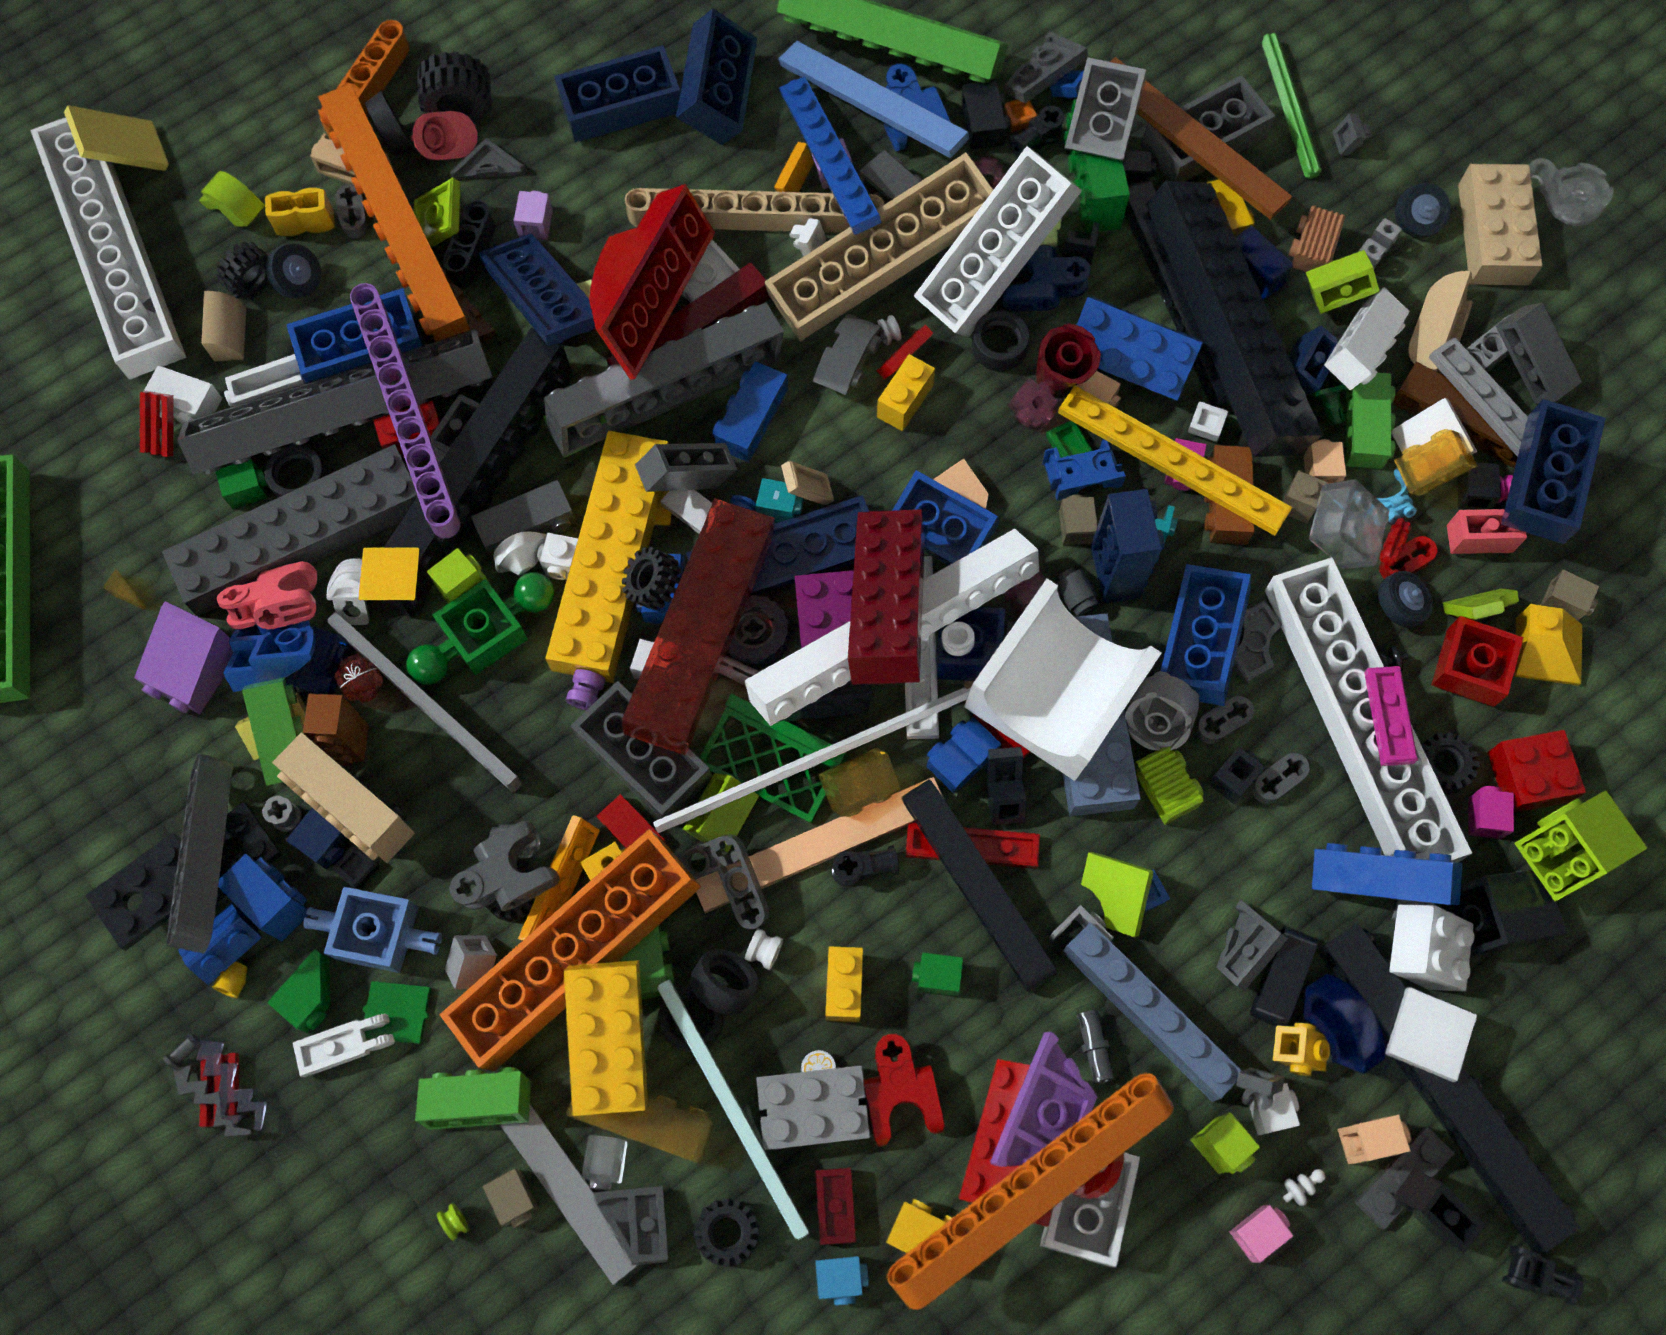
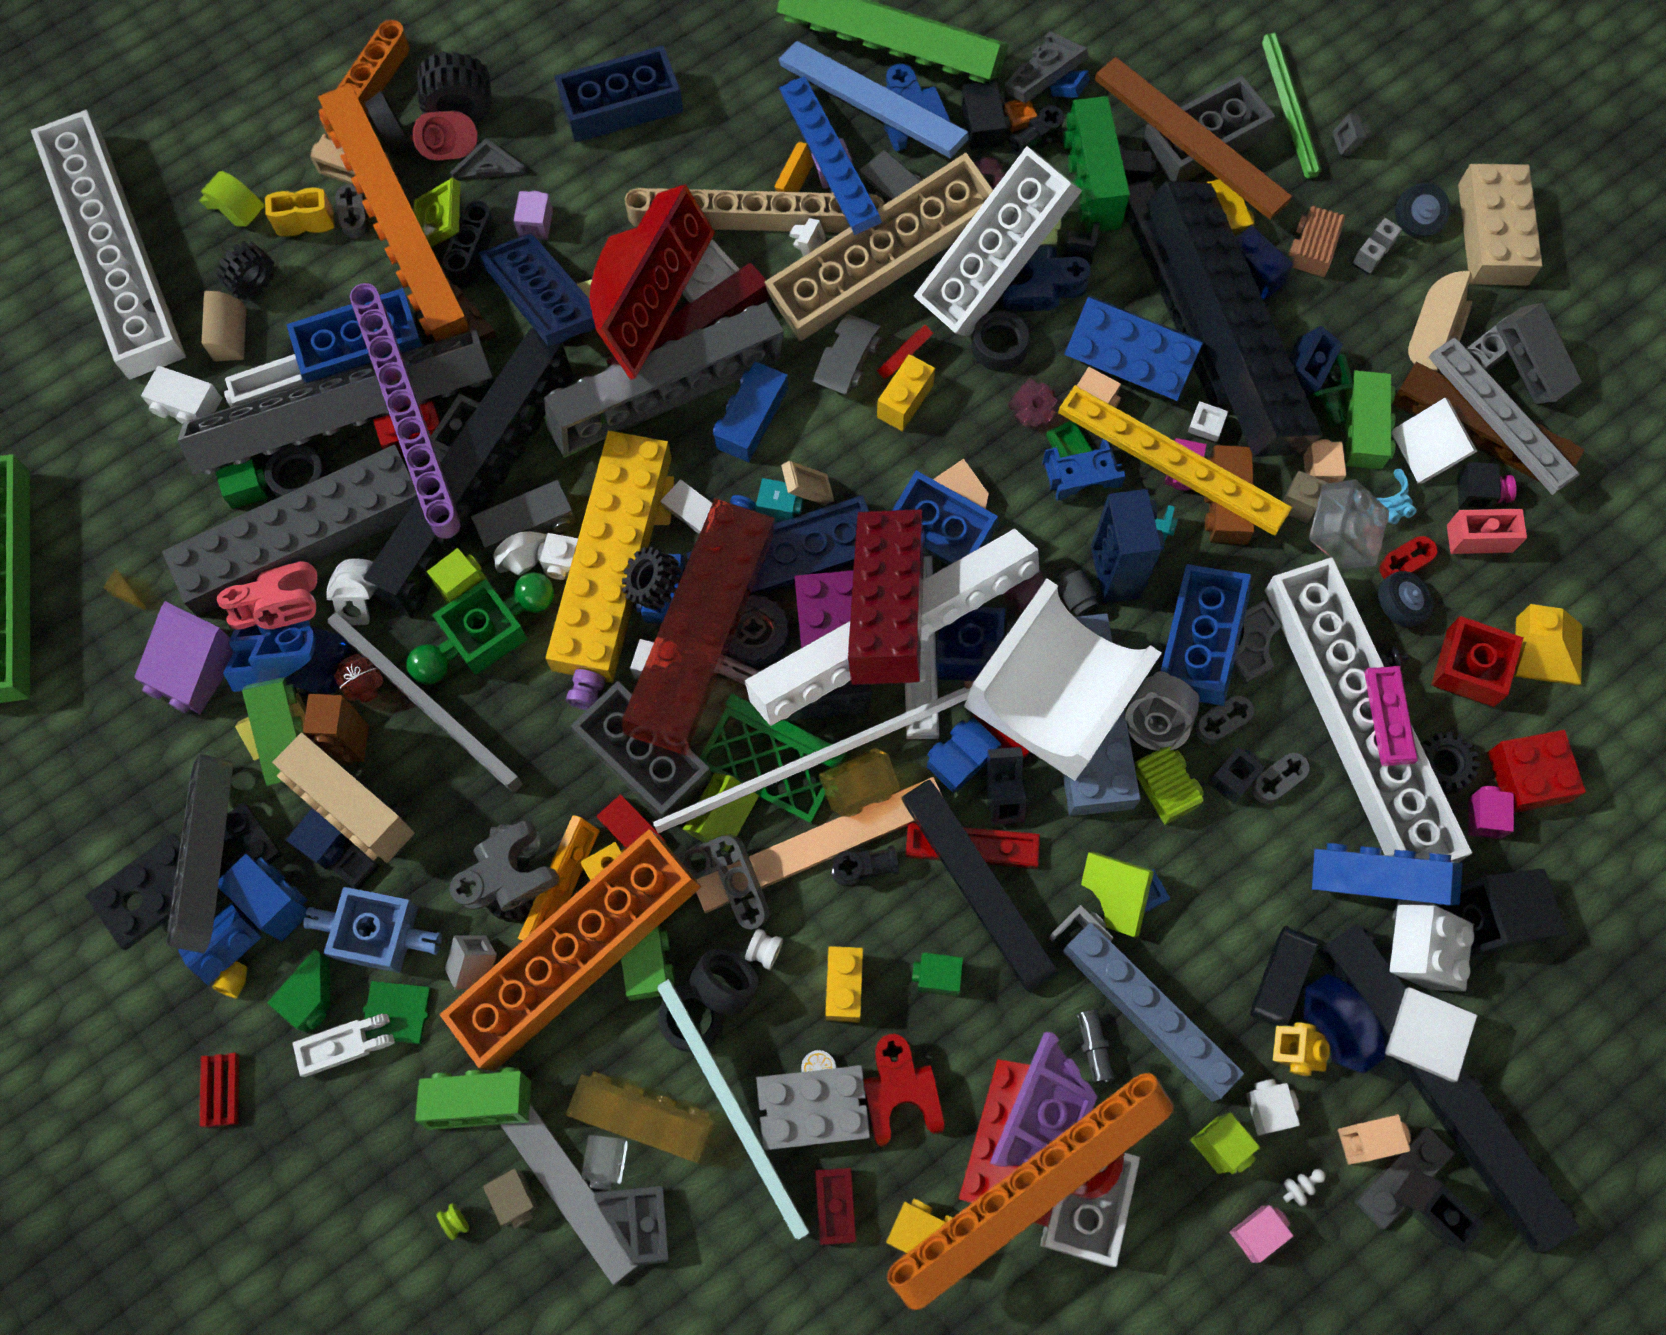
(116, 138): light yellow tile -> none
(152, 423): red tile -> none
(225, 1095): piece -> none
(273, 811): light grey bush -> none
(293, 270): black wheel -> none
(388, 574): yellow sticker -> none
(605, 1038): yellow brick -> none
(685, 466): dark grey brick -> none
(705, 1226): black tyre -> none
(717, 77): dark blue brick -> none
(841, 1279): dark azure brick -> none
(889, 330): light grey bush -> none
(958, 638): white tile -> none
(1067, 357): dark red cone -> none
(1077, 520): dark tan brick -> none
(1106, 108): light grey slope -> none
(1249, 947): dark grey wing -> none
(1259, 1082): dark grey tile -> none
(1342, 281): lime brick -> none
(1367, 339): white brick -> none
(1395, 542): red axle -> none
(1435, 462): clear yellow brick -> none
(1481, 604): lime tile -> none
(1538, 1275): black connector -> none
(1553, 471): dark blue brick -> none
(1571, 594): dark tan brick -> none
(1574, 193): clear piece -> none
(1579, 844): lime brick -> none

